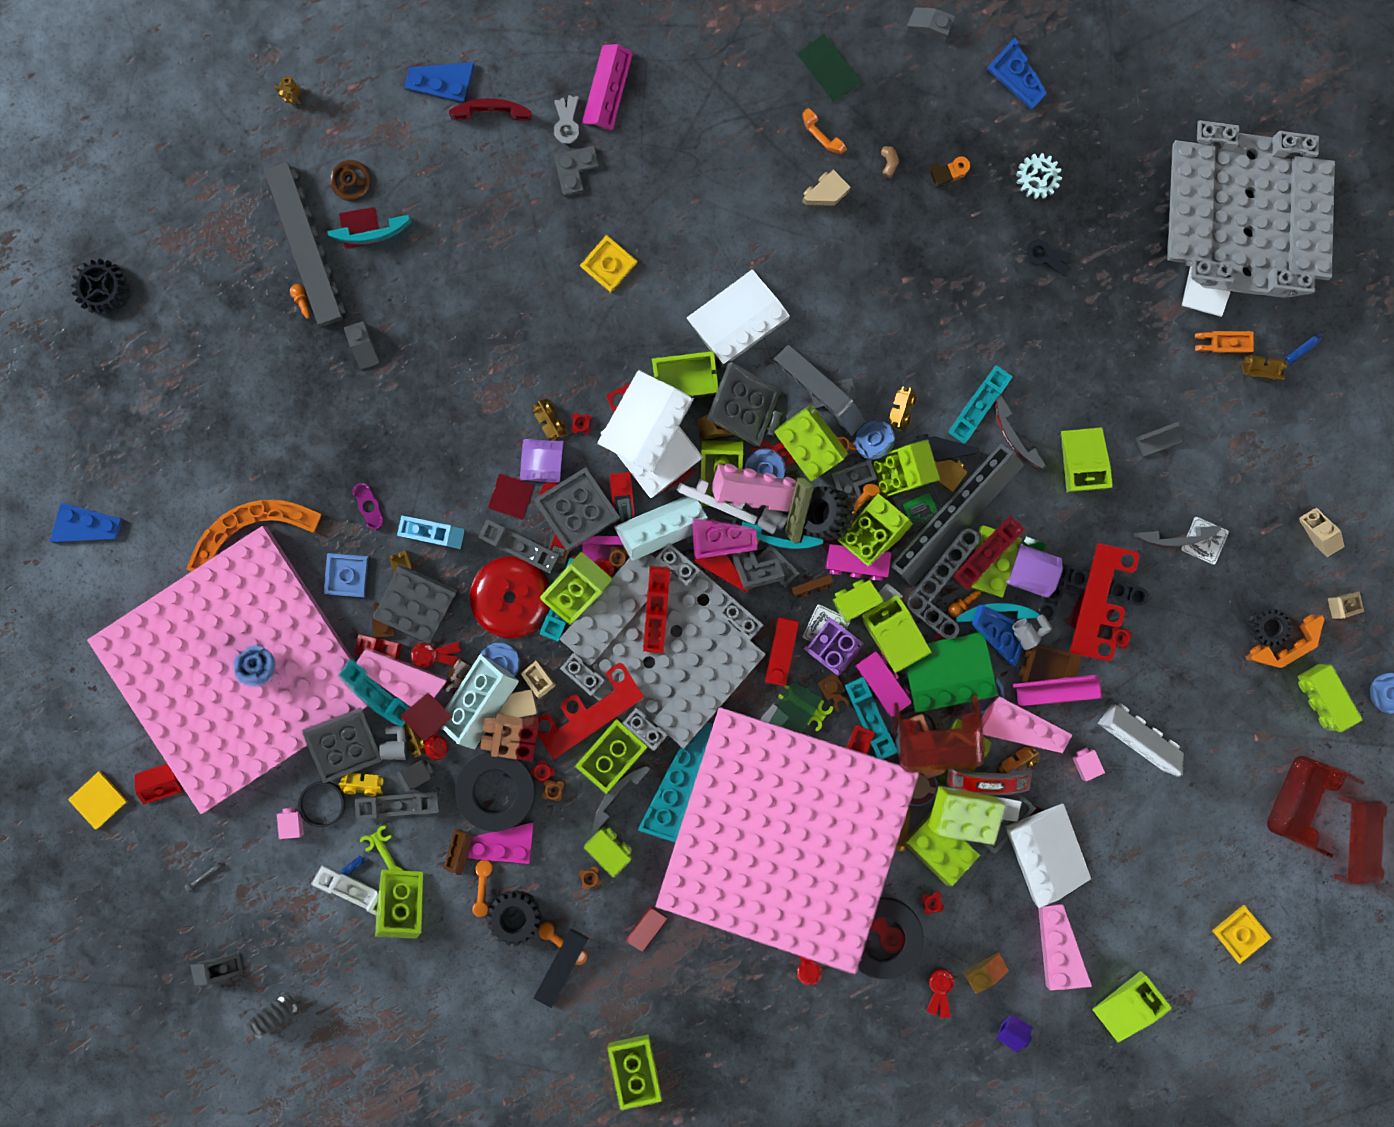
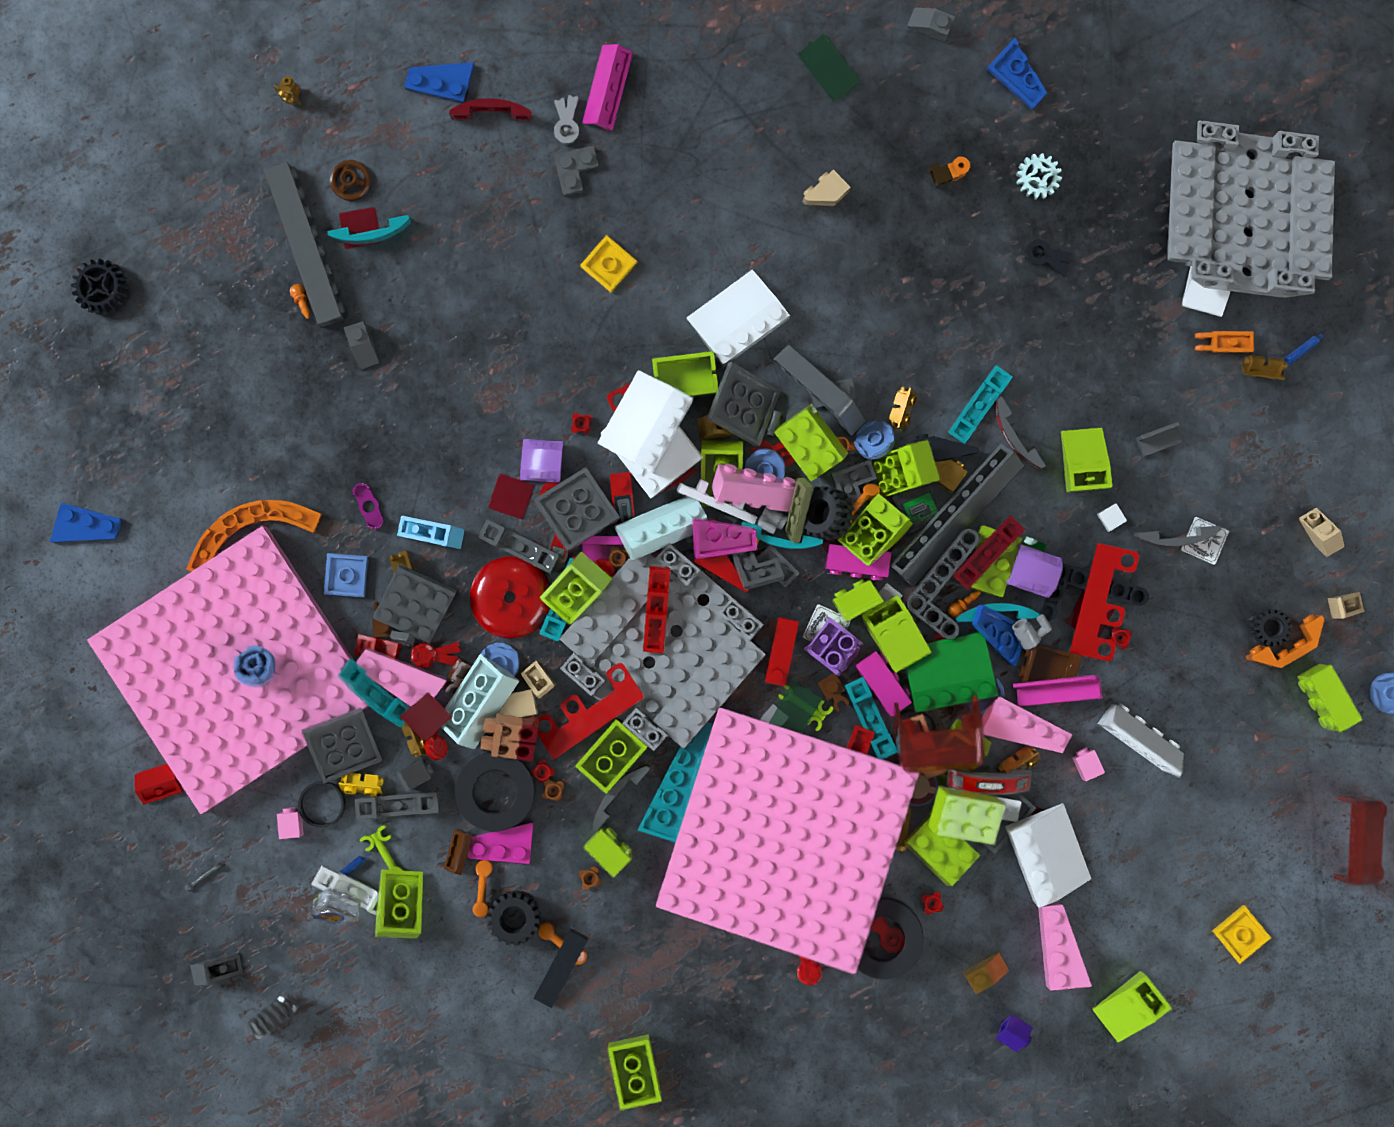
(98, 800): yellow tile -> none
(329, 905): none -> clear torso
(394, 749): light grey piece -> none
(404, 637): none -> dark grey tile
(545, 411): pearl gold hinge -> none
(646, 929): slope -> none
(804, 589): reddish brown plate -> none
(835, 146): orange bar -> none
(892, 160): medium nougat arm -> none
(941, 983): red piece -> none
(1112, 517): none -> white tile
(1300, 800): clear red windscreen -> none

